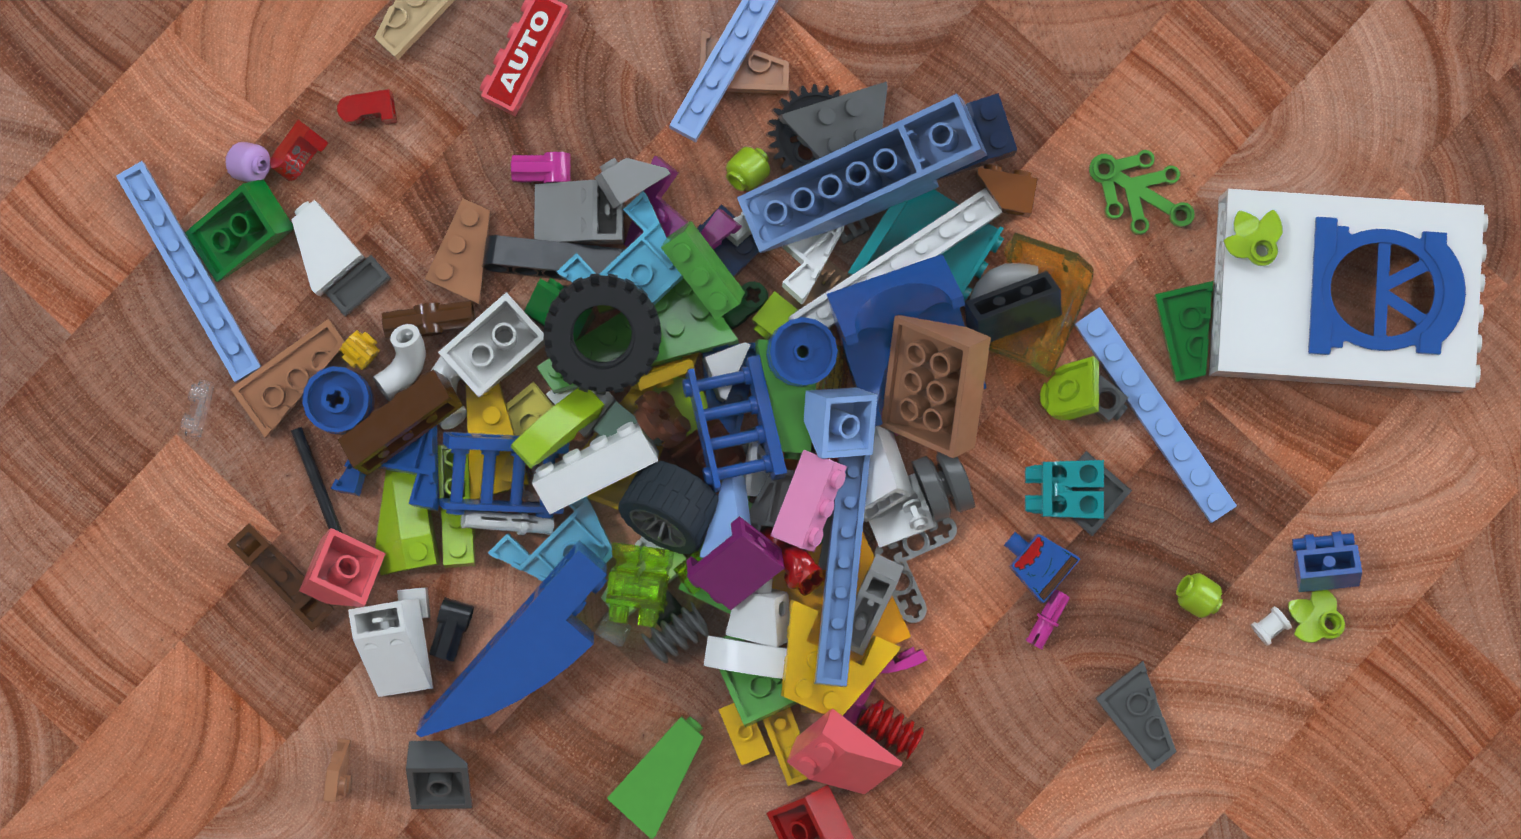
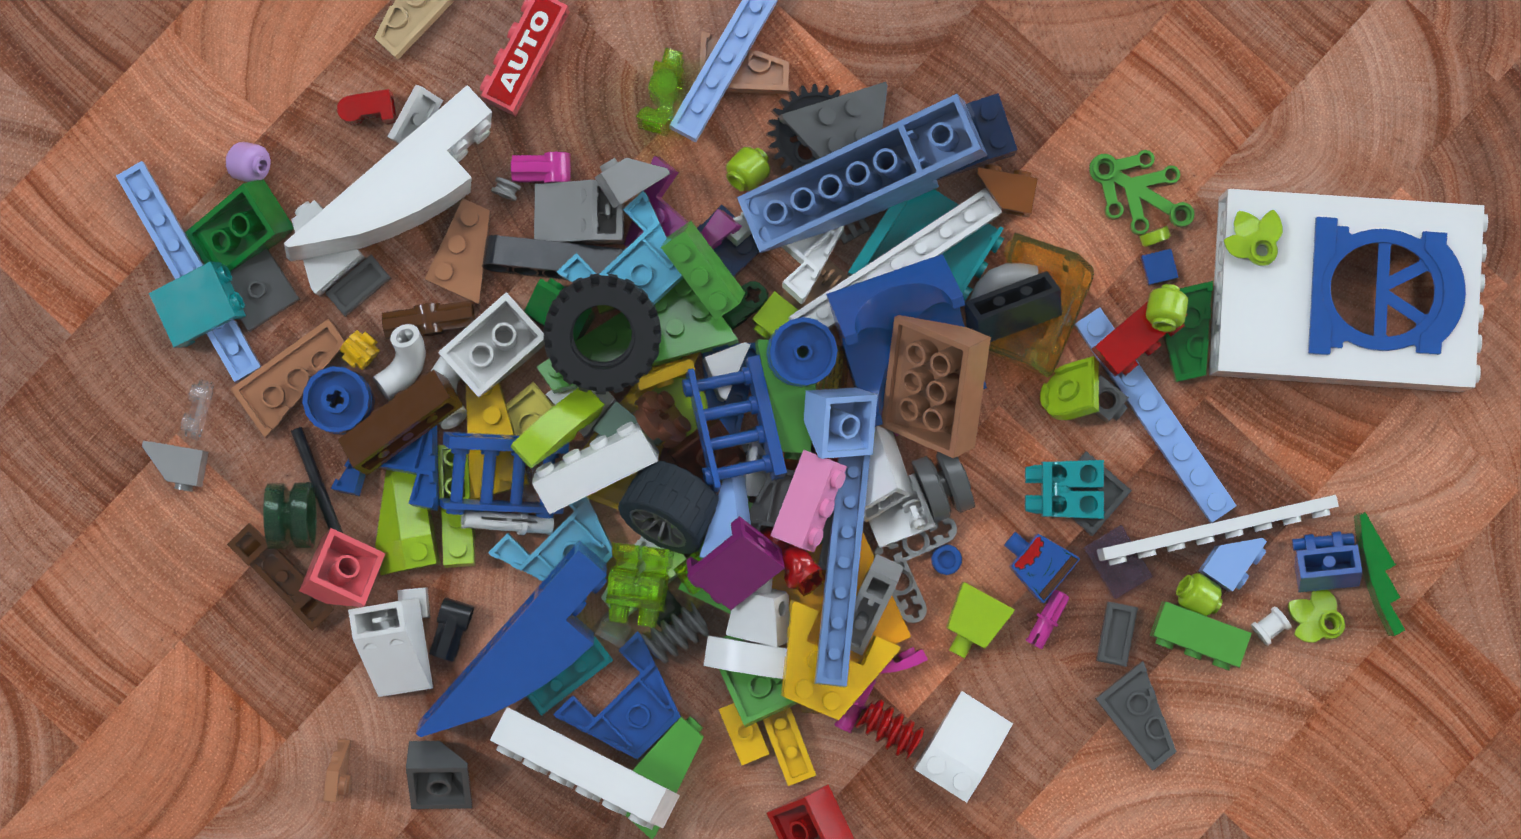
(178, 464): none -> light grey slope
(197, 303): none -> teal panel
(262, 289): none -> dark grey plate
(290, 515): none -> clear green wheel
(296, 151): red leg -> none
(403, 187): none -> white slope
(416, 111): none -> white plate
(506, 188): none -> light grey bush
(571, 678): none -> teal tile
(580, 766): none -> white brick
(636, 714): none -> blue wing
(663, 92): none -> clear neon green hips
(841, 755): coral slope -> none
(946, 559): none -> blue tile
(963, 746): none -> white slope
(975, 619): none -> lime torso
(1116, 634): none -> dark grey tile
(1122, 576): none -> clear purple plate
(1129, 341): none -> red brick
(1155, 236): none -> lime tile
(1159, 267): none -> blue tile
(1167, 308): none -> lime head
(1199, 635): none -> bright green brick
(1229, 562): none -> light blue slope
(1231, 527): none -> white plate
(1374, 563): none -> green slope

